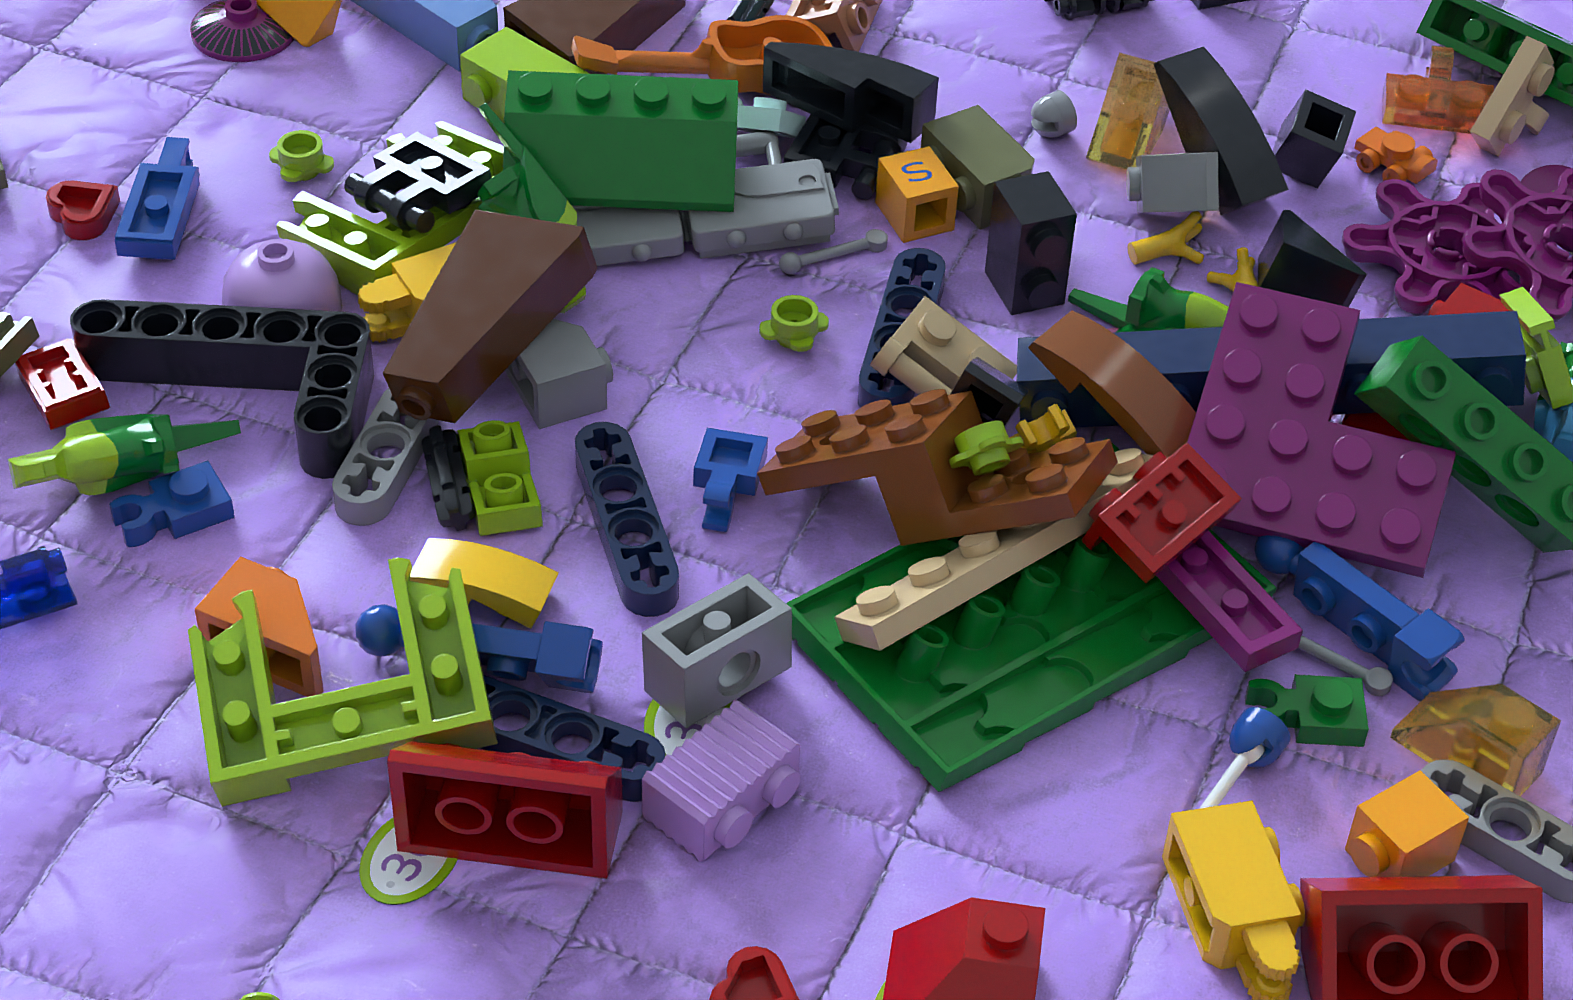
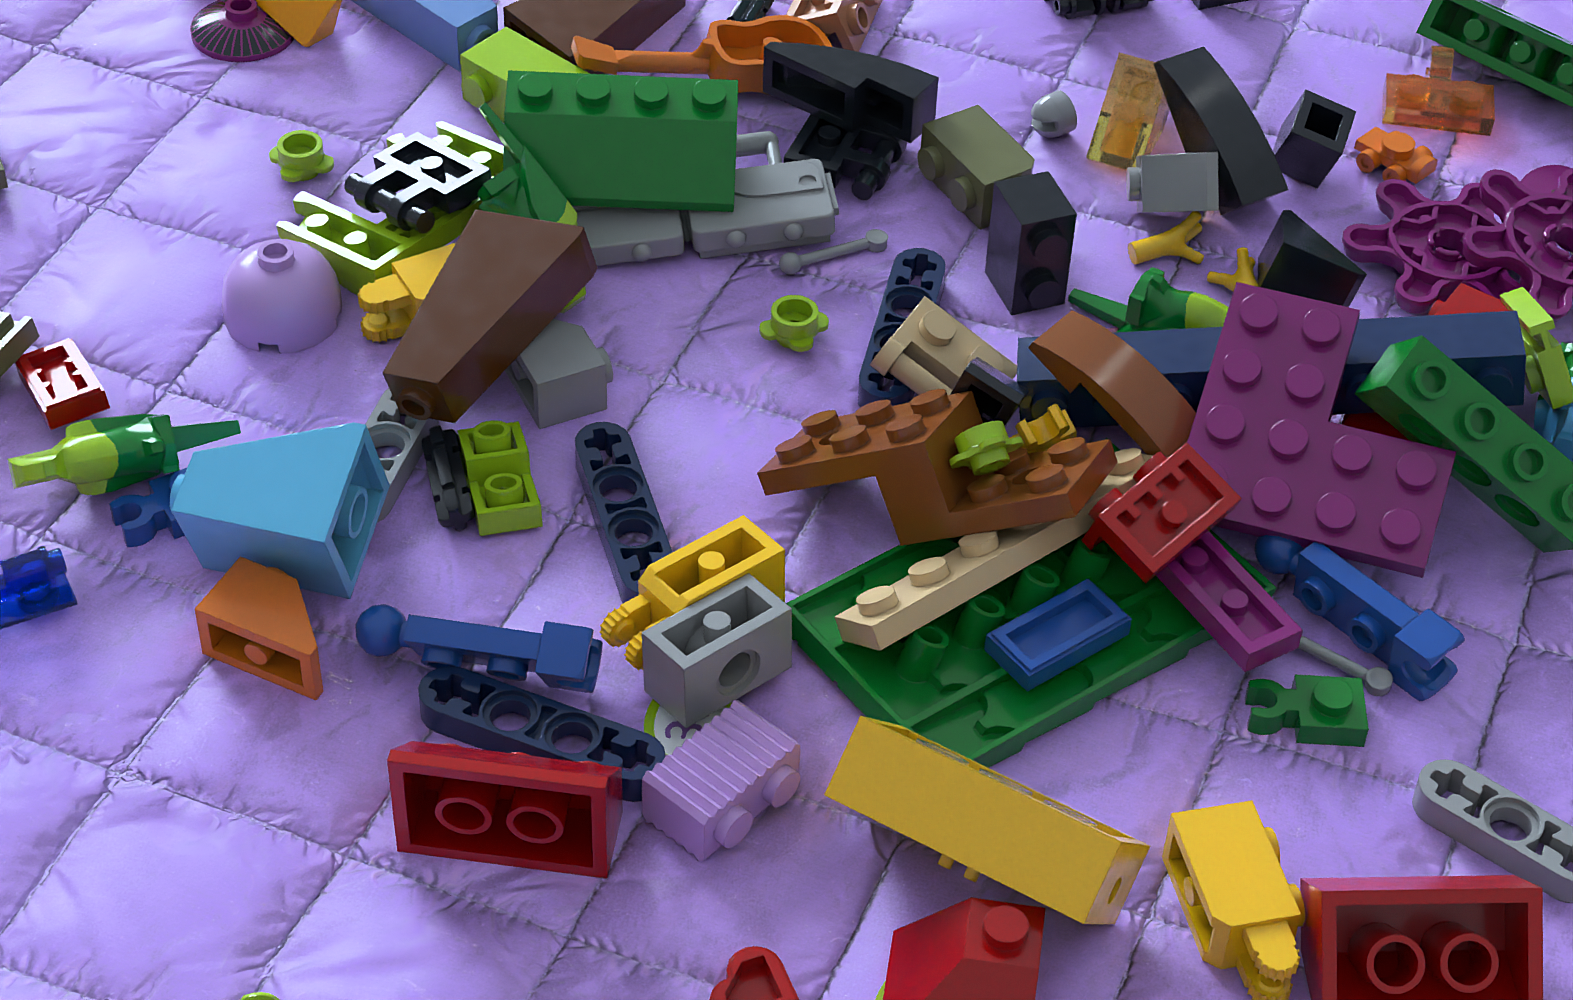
(82, 207): red tile -> none
(159, 204): blue hinge -> none
(242, 347): black beam -> none
(262, 744): lime wedge -> none
(286, 504): none -> medium azure slope
(396, 875): sticker -> none
(490, 576): yellow slope -> none
(692, 575): none -> yellow hinge
(726, 467): blue plate -> none
(769, 115): light aqua plate -> none
(916, 194): light orange brick -> none
(987, 822): none -> yellow brick
(1057, 634): none -> blue tile
(1257, 742): blue hinge -> none
(1406, 830): light orange brick -> none
(1483, 729): clear yellow slope -> none
(1511, 101): tan plate -> none

